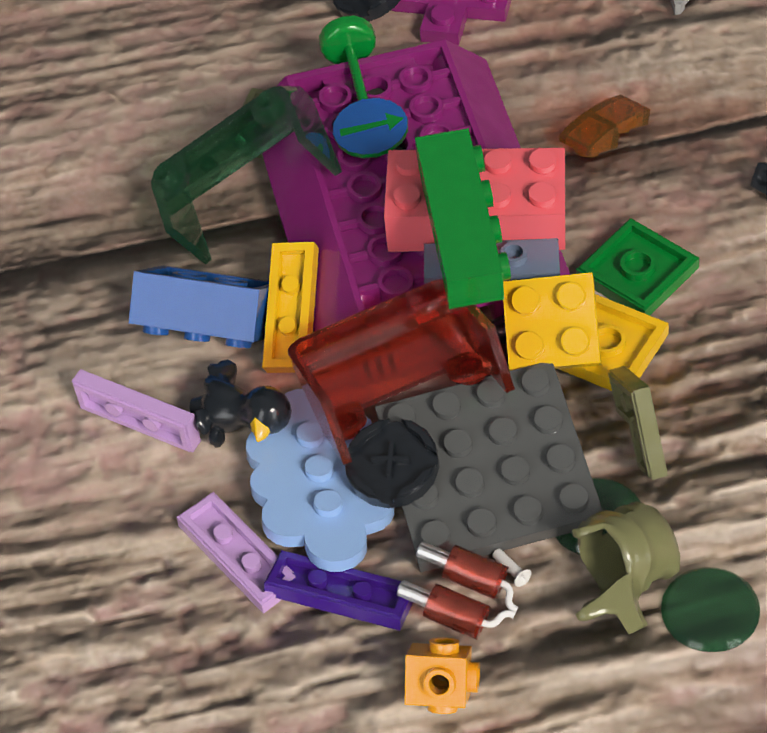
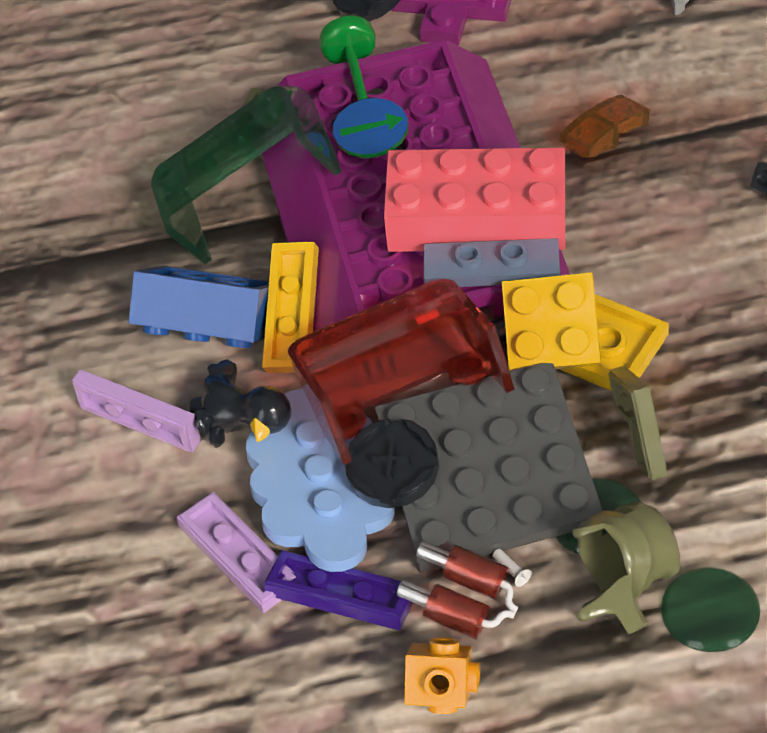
(460, 218): green brick -> none
(639, 267): green tile -> none

